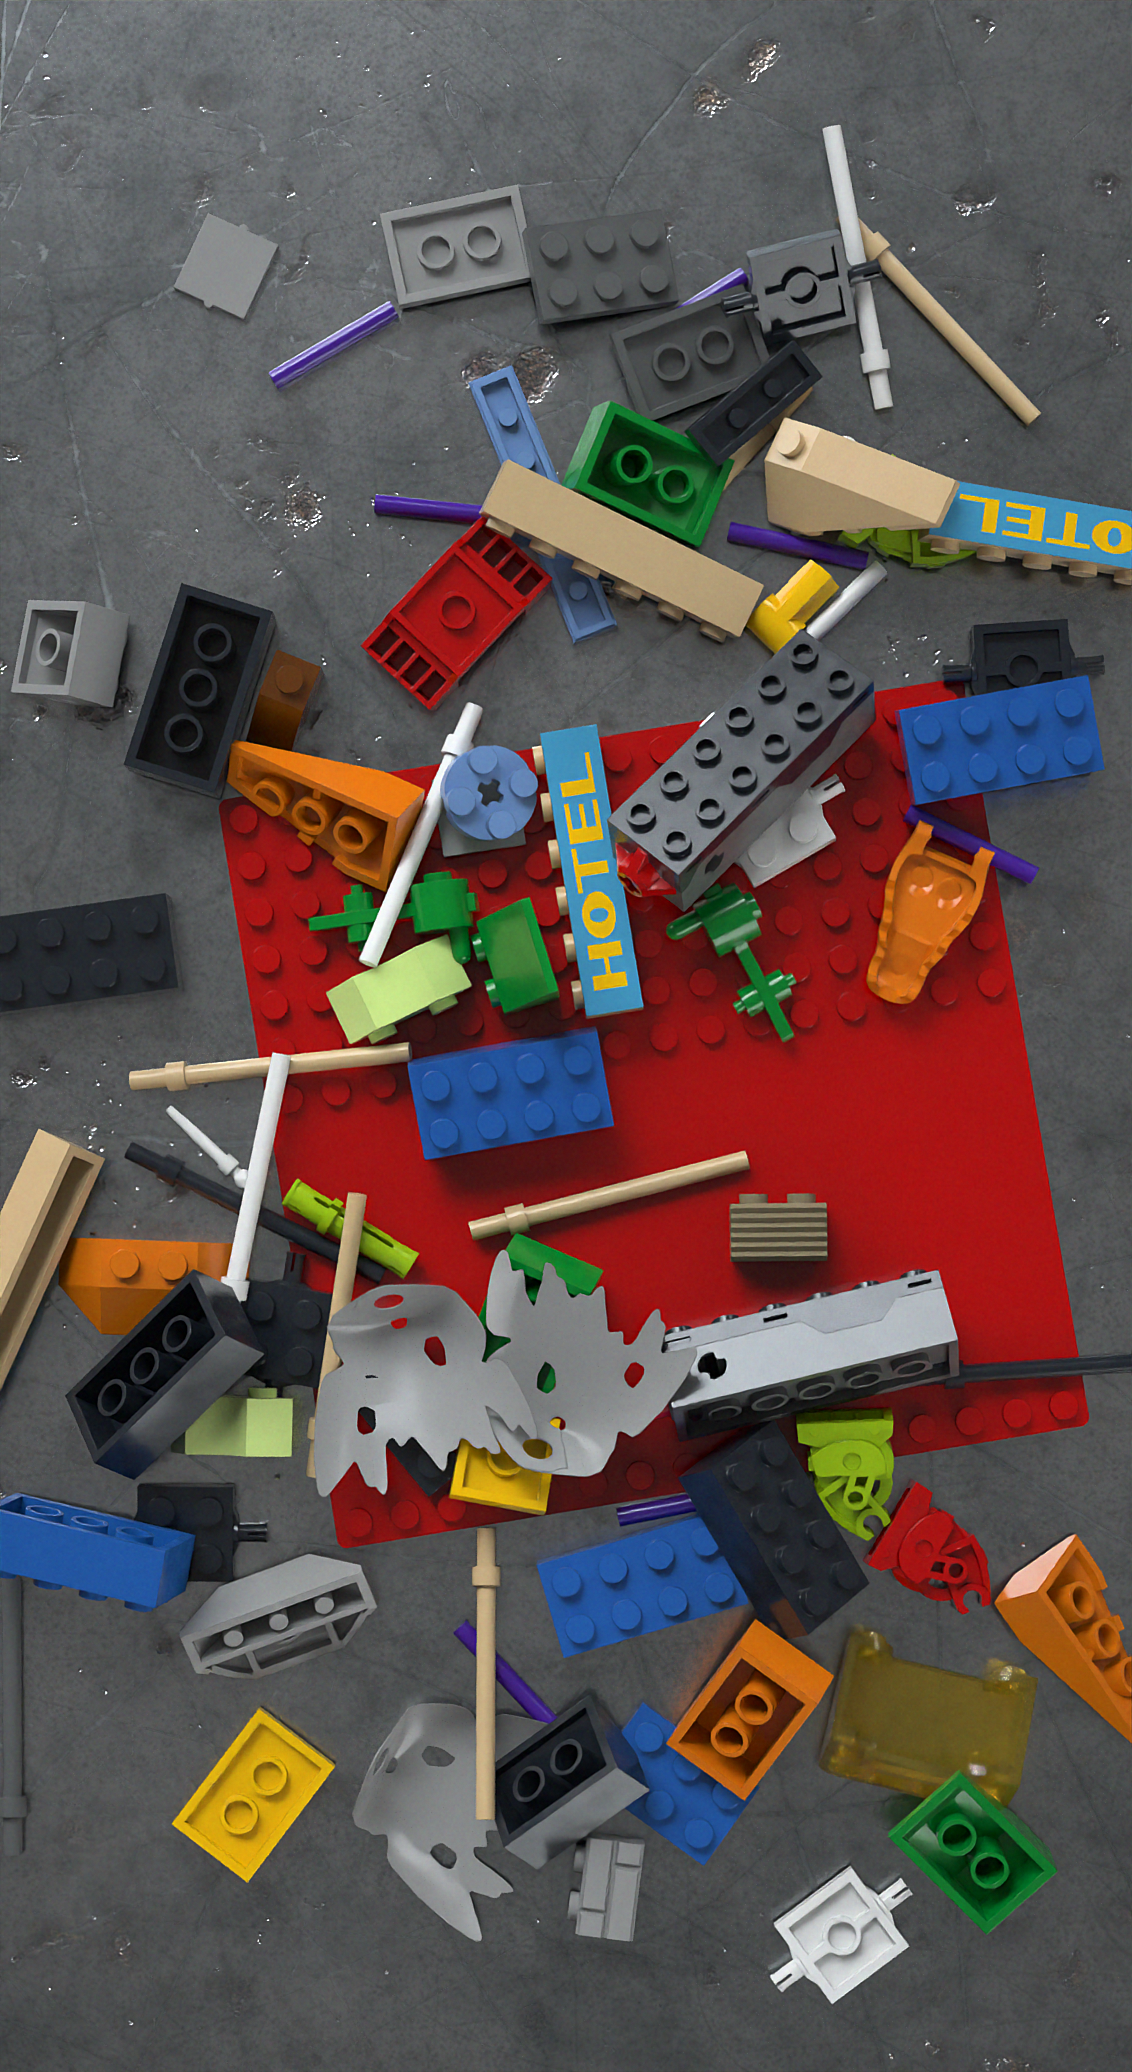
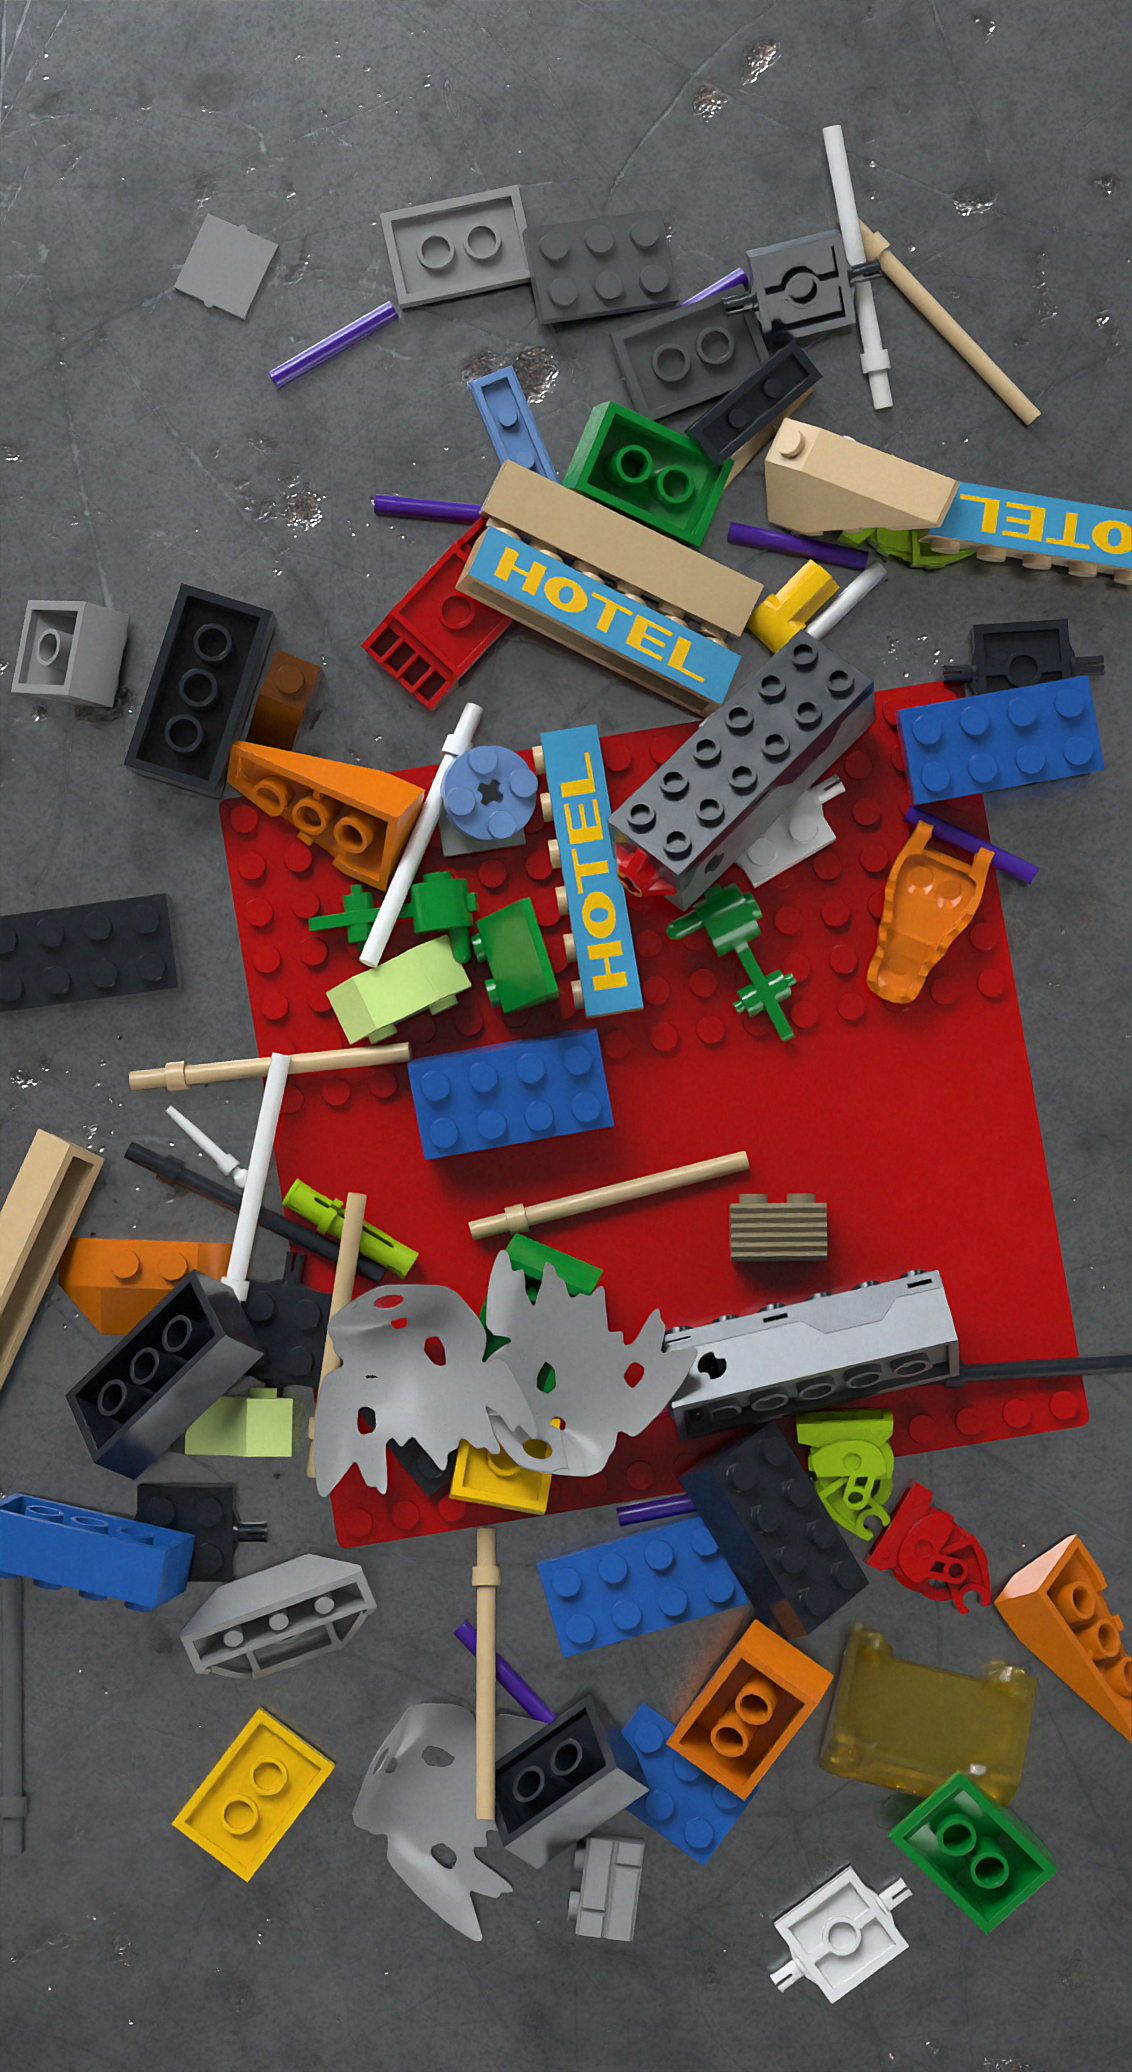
(598, 621): none -> brick

